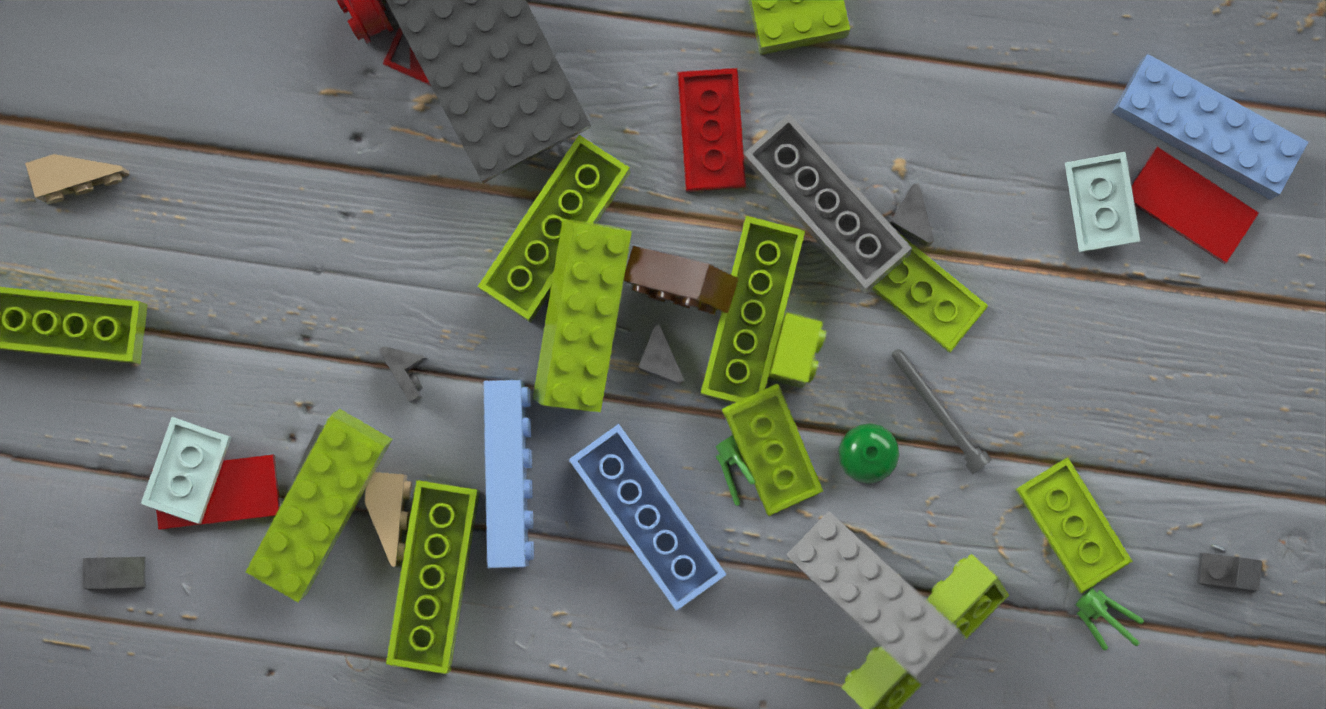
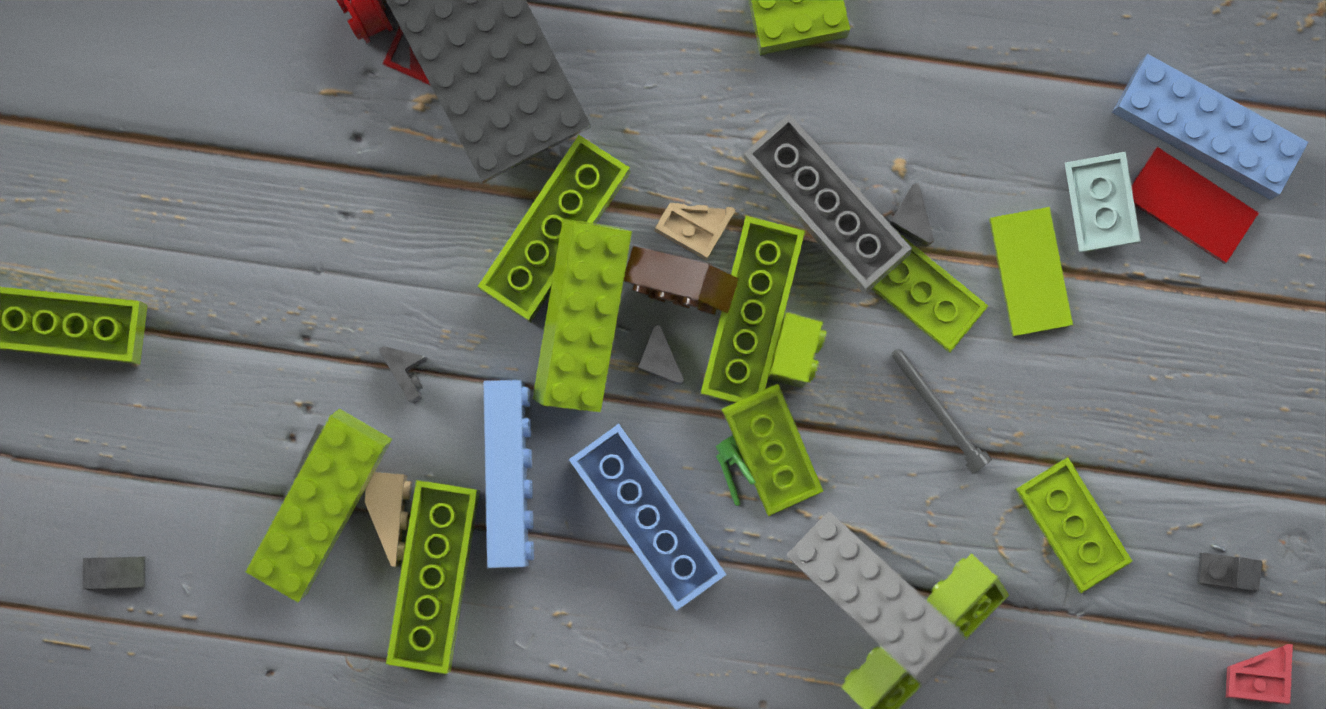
(62, 175): tan slope -> none
(186, 470): light aqua plate -> none
(242, 491): red tile -> none
(694, 227): none -> tan wing
(711, 130): red tile -> none
(868, 453): green cylinder -> none
(1030, 271): none -> lime tile
(1093, 606): bright green plant -> none
(1262, 677): none -> coral wing

